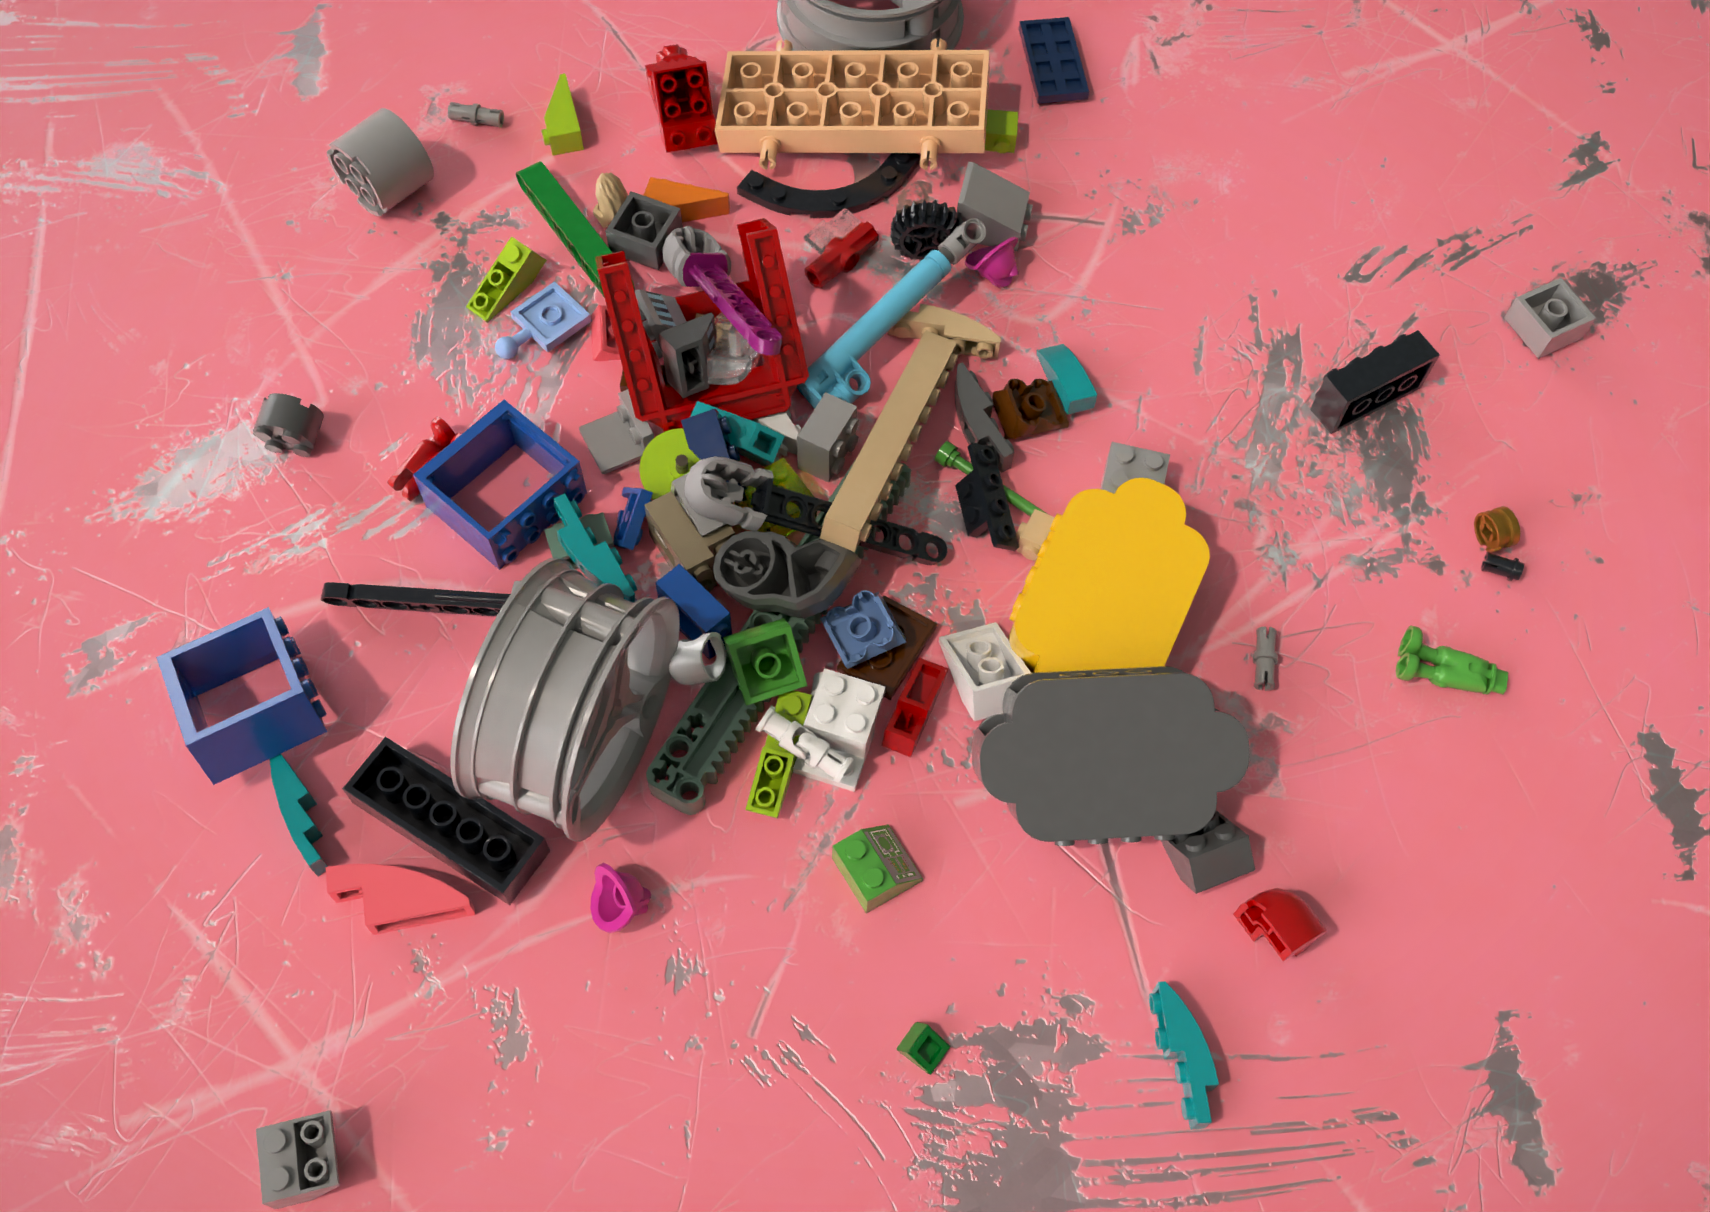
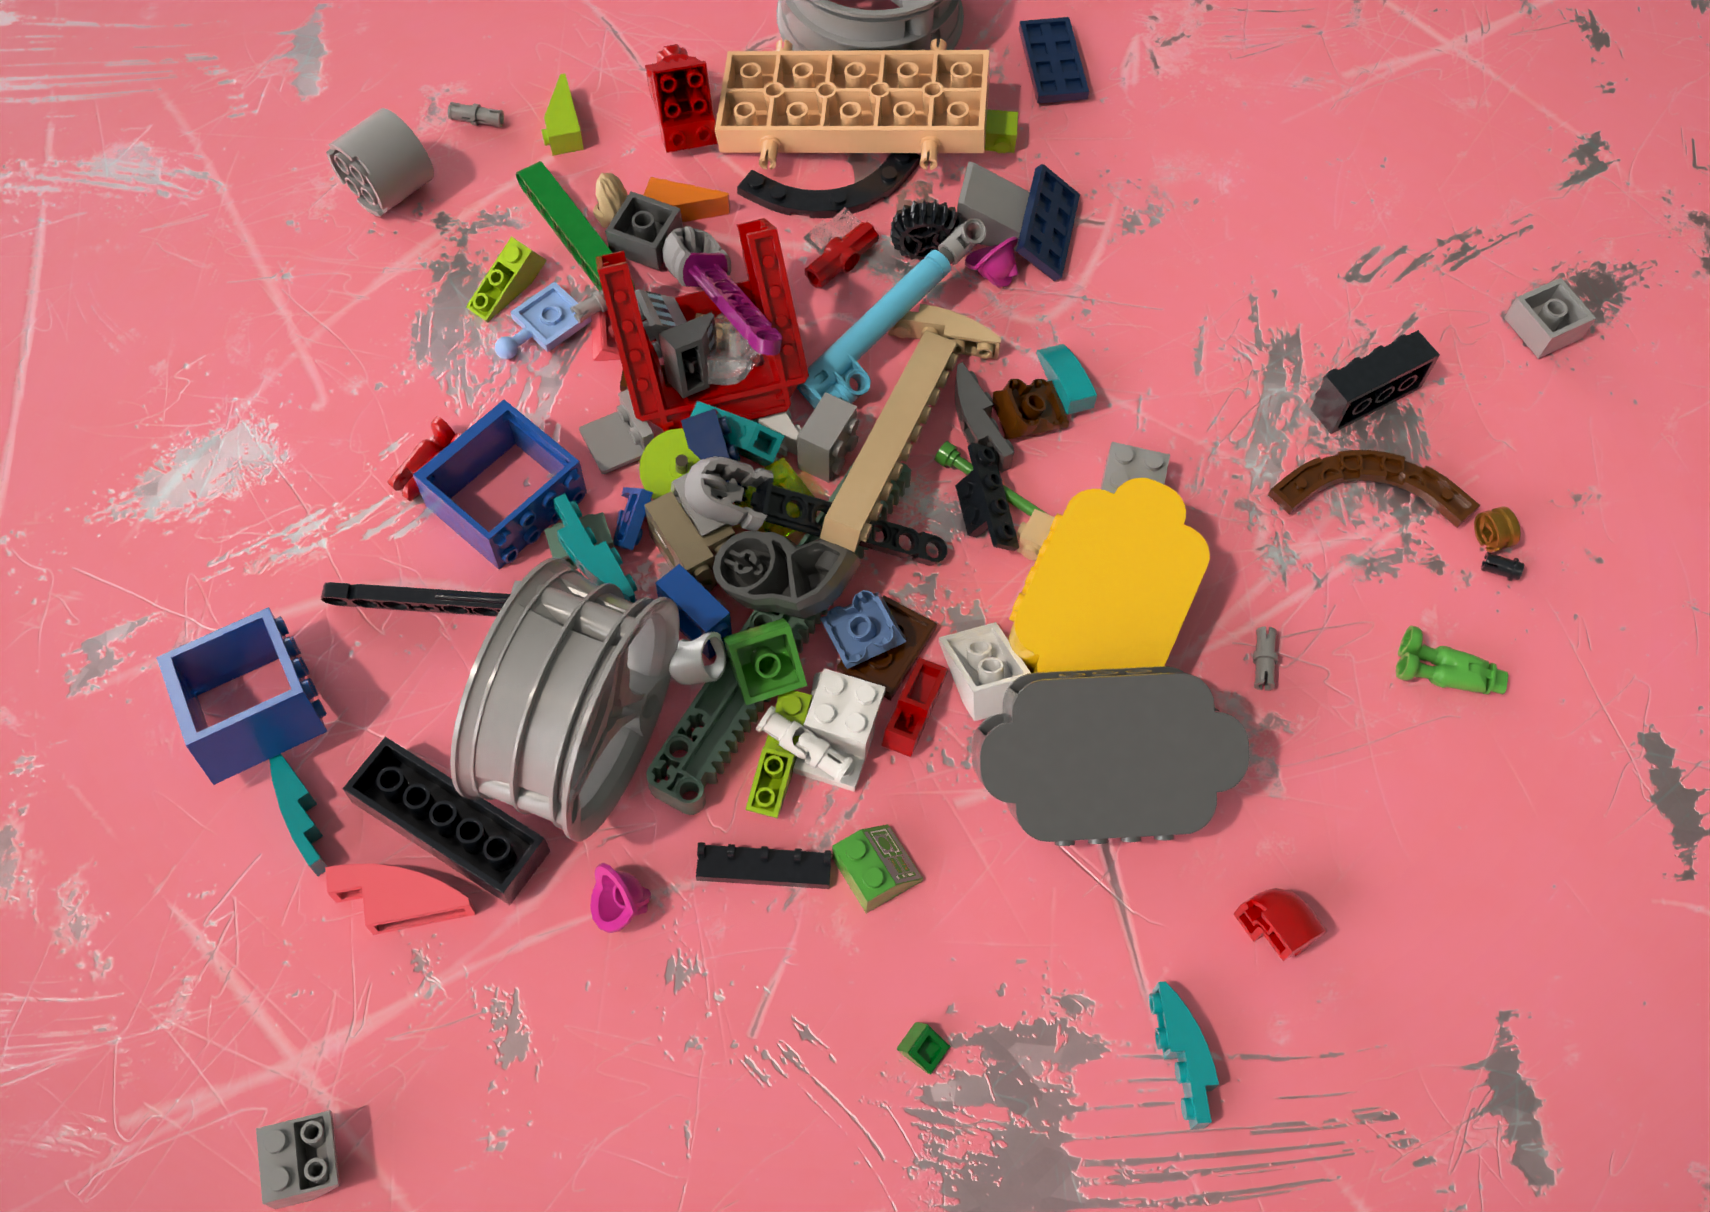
(288, 424): dark grey brick -> none
(589, 306): none -> light grey pin
(763, 866): none -> black hinge
(1048, 222): none -> dark blue plate
(1211, 854): dark grey slope -> none
(1375, 467): none -> reddish brown plate

